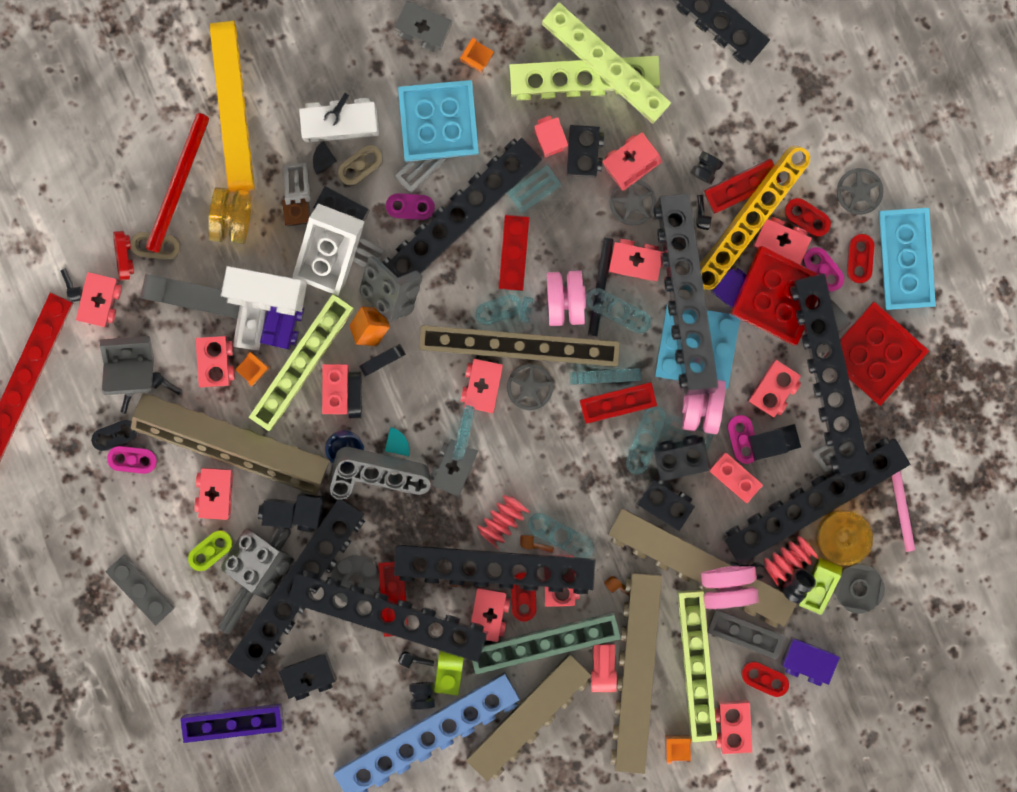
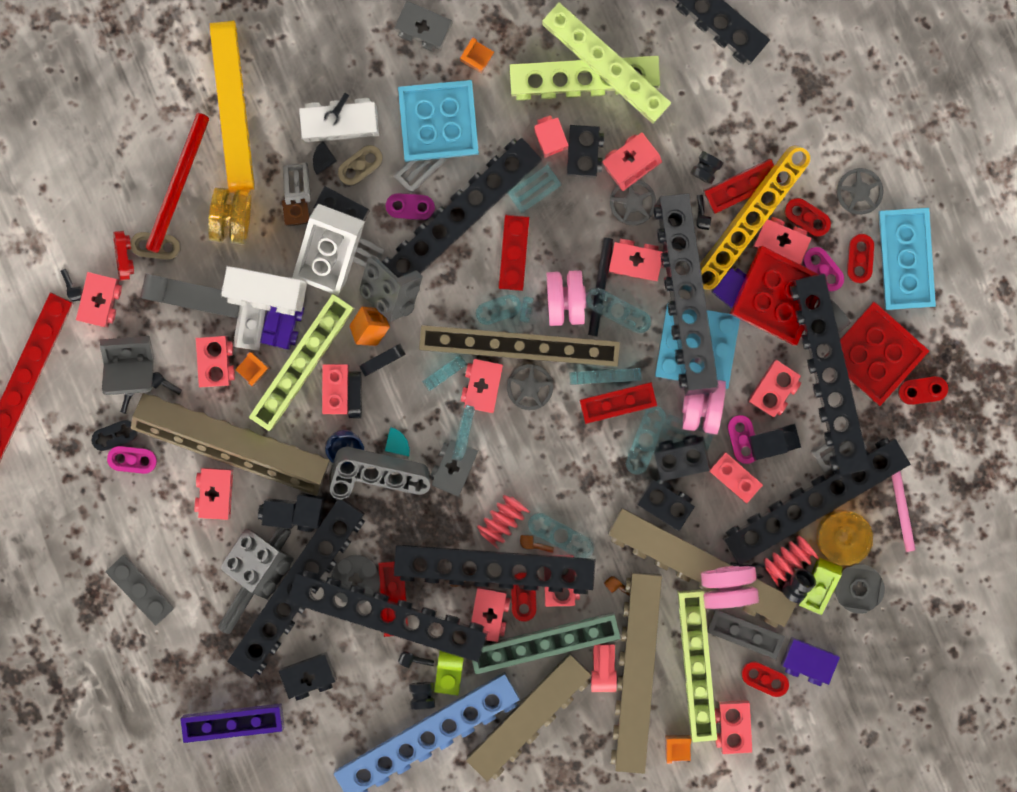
(210, 550): lime plate -> none
(444, 373): none -> clear light blue beam
(923, 390): none -> red plate

